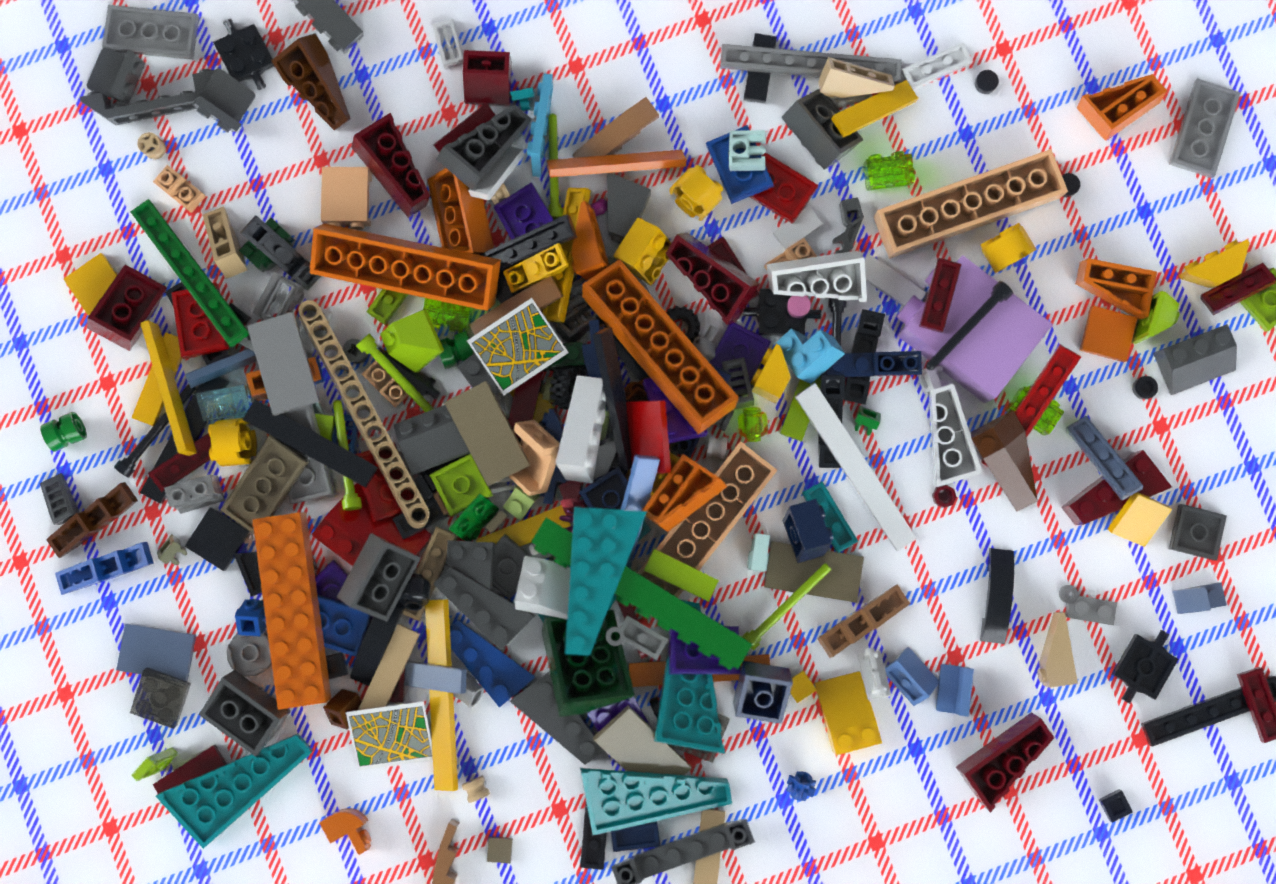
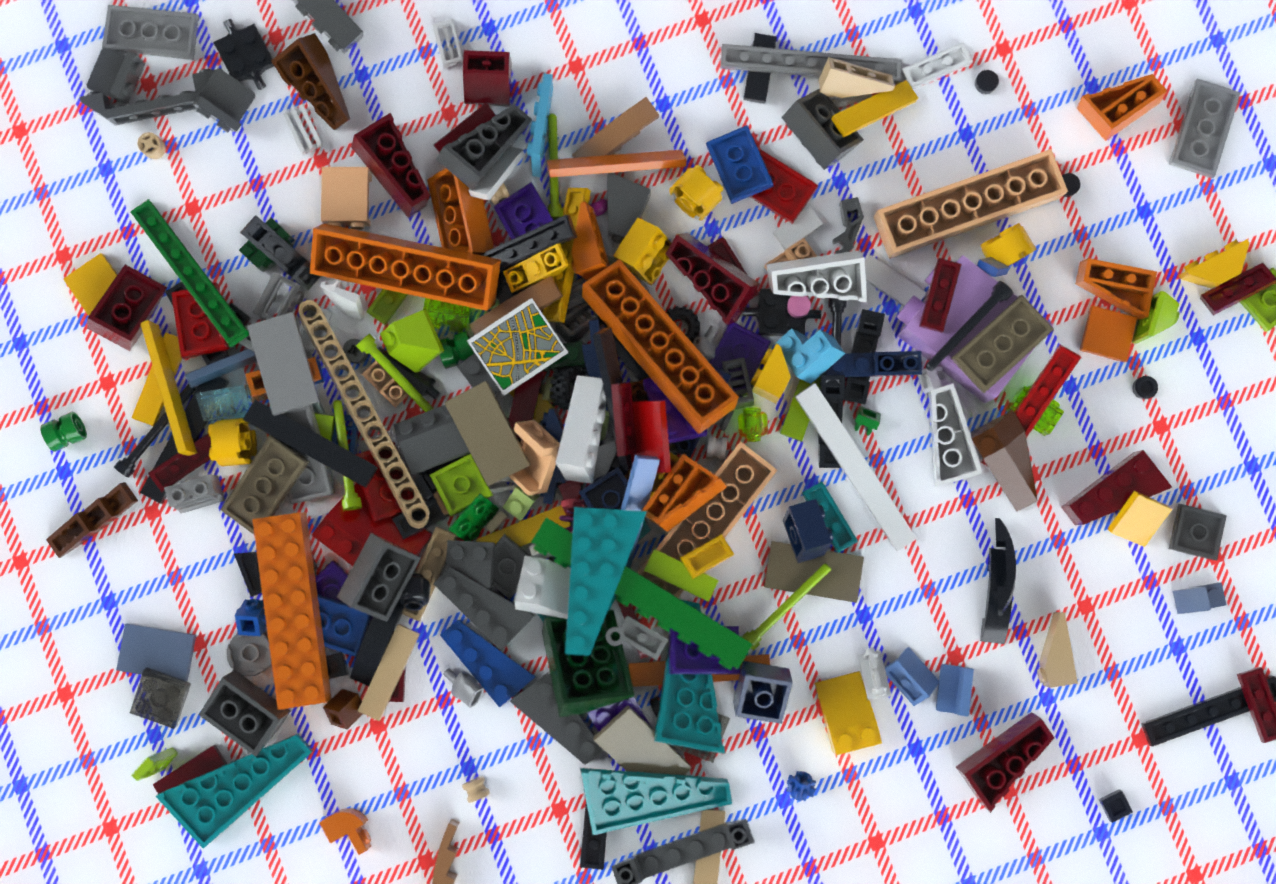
(53, 509): dark grey slope -> none
(104, 568): blue slope -> none
(169, 549): olive tile -> none
(179, 188): light nougat slope -> none
(217, 539): black tile -> none
(224, 243): tan slope -> none
(294, 113): none -> white tile
(344, 300): none -> white slope
(390, 735): sticker -> none
(435, 677): sand blue tile -> none
(441, 702): yellow tile -> none
(499, 849): dark tan tile -> none
(522, 96): teal tile -> none
(623, 418): none -> dark red tile
(636, 837): dark blue tile -> none
(707, 556): none -> yellow tile
(742, 161): light aqua brick -> none
(759, 553): light aqua brick -> none
(801, 686): yellow tile -> none
(863, 621): medium nougat slope -> none
(888, 171): clear neon green brick -> none
(944, 496): dark red tile -> none
(993, 267): none -> blue tile
(1002, 344): none -> dark tan tile
(1003, 539): none -> black slope
(1088, 608): light grey hinge -> none
(1104, 458): sand blue tile -> none
(1145, 666): black plate -> none
(1197, 359): dark grey slope -> none

